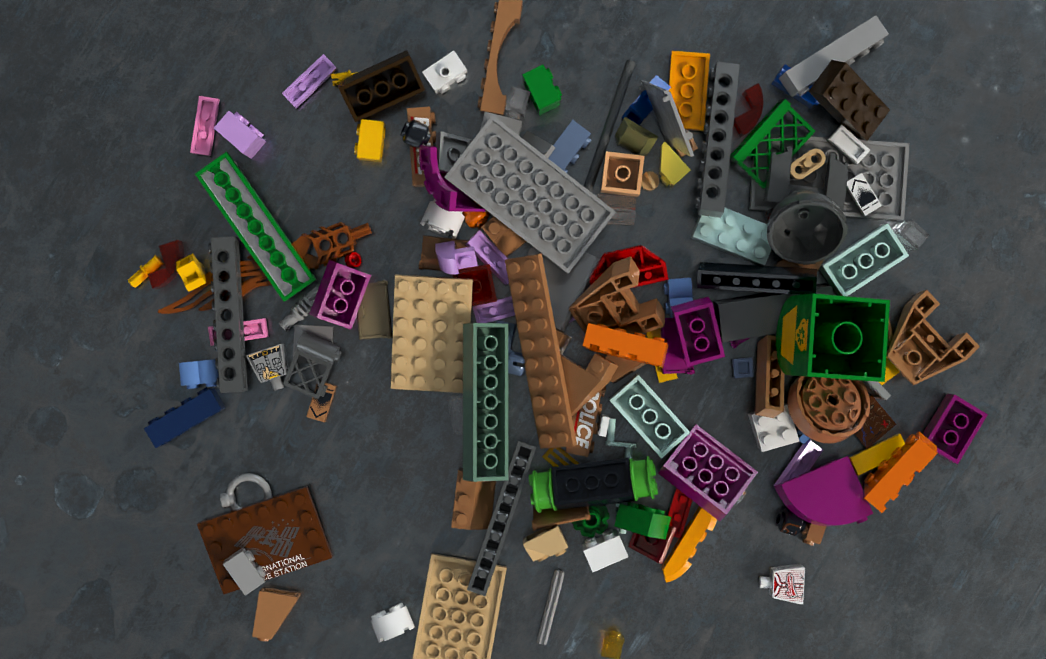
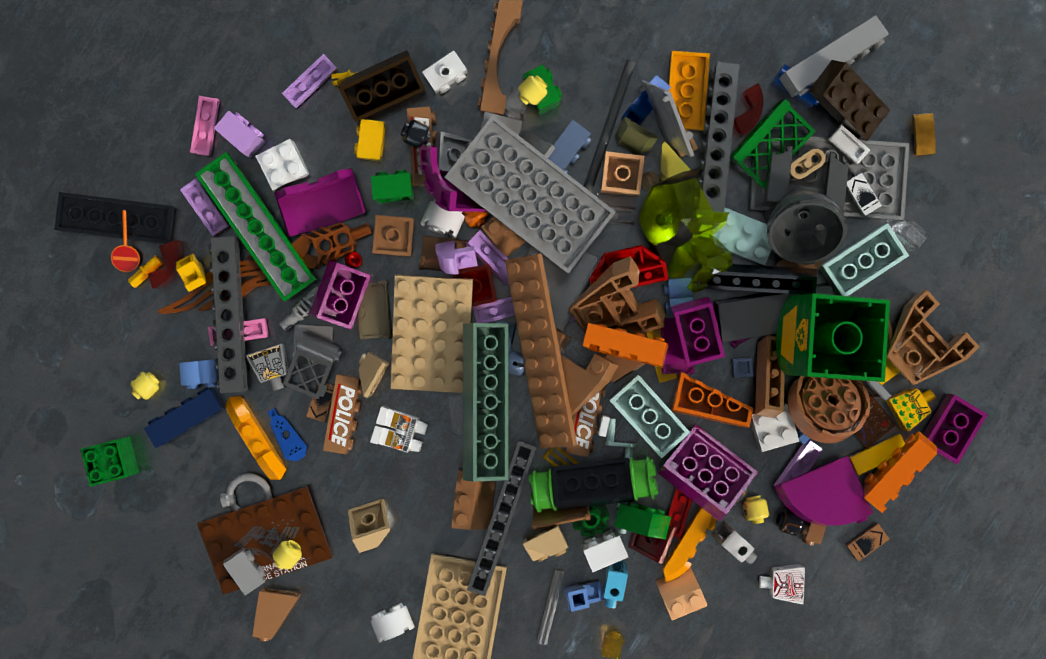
(104, 218): none -> black plate
(109, 461): none -> green brick
(124, 256): none -> piece
(144, 385): none -> light yellow head
(205, 207): none -> lavender plate
(255, 438): none -> light orange brick
(283, 165): none -> white brick
(287, 554): none -> light yellow head
(289, 443): none -> blue piece
(320, 203): none -> magenta panel
(342, 414): none -> medium nougat brick
(369, 525): none -> tan slope
(371, 372): none -> tan slope
(392, 187): none -> green brick
(393, 235): none -> medium nougat plate
(405, 427): none -> white hips
(532, 90): none -> light yellow head
(582, 595): none -> medium blue brick
(615, 583): none -> medium azure torso
(681, 595): none -> light nougat slope
(682, 227): none -> clear neon green piece
(704, 402): none -> orange wedge
(734, 543): none -> light grey torso
(755, 509): none -> light yellow head
(867, 542): none -> medium nougat tile
(910, 407): none -> yellow torso
(924, 131): none -> pearl gold slope

